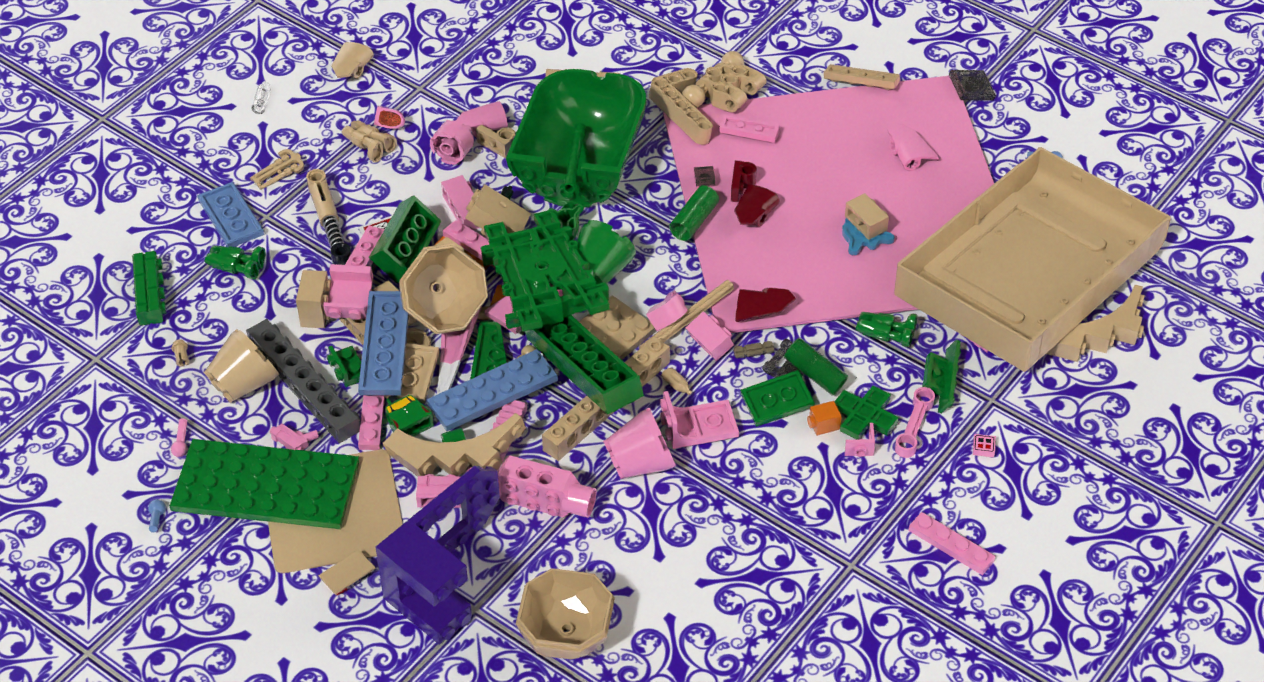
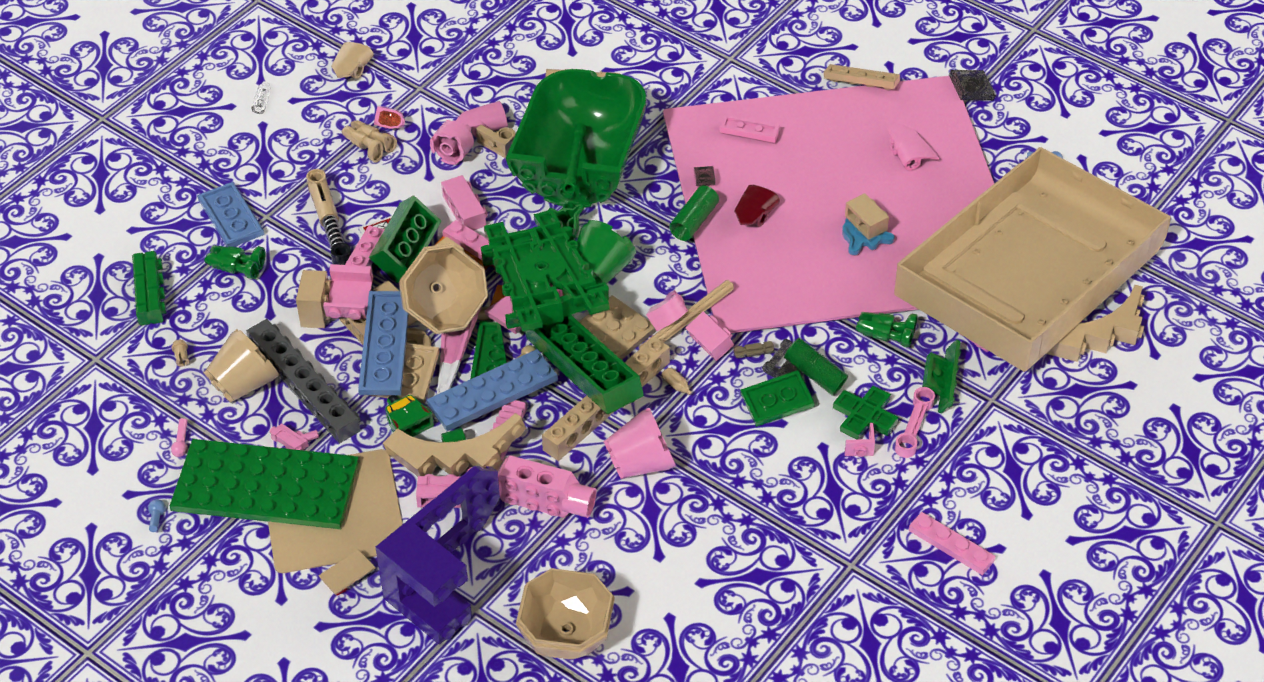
(277, 166): tan piece -> none
(346, 365): green bracket -> none
(371, 422): bright pink plate -> none
(493, 207): tan piece -> none
(667, 95): tan beam -> none
(697, 423): bright pink bracket -> none
(726, 84): tan connector -> none
(743, 175): dark red plate -> none
(762, 303): dark red panel -> none
(824, 418): orange brick -> none
(984, 445): bright pink tile -> none

